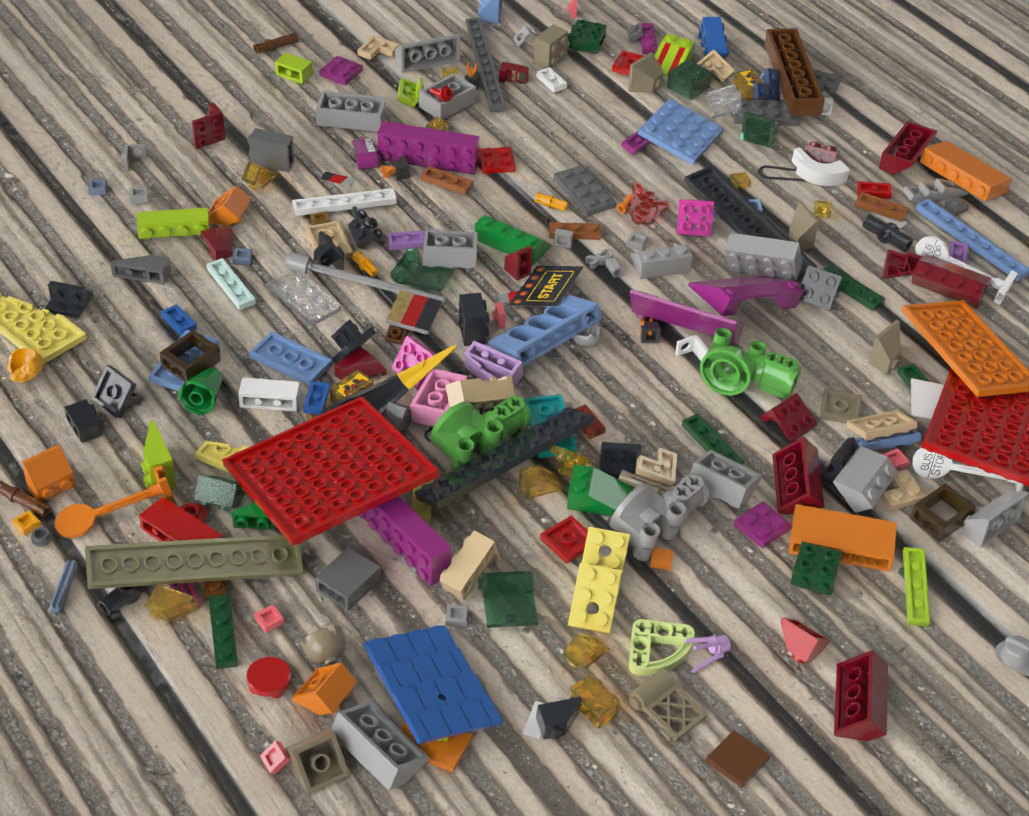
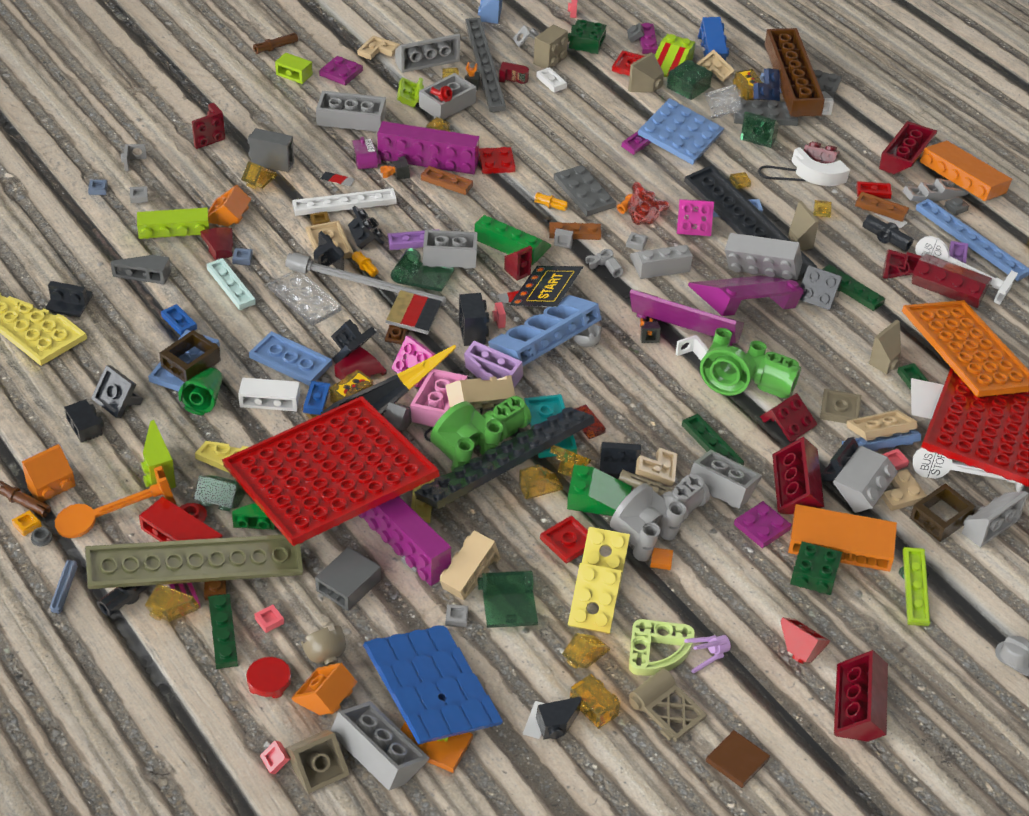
(24, 365): light orange hair -> none

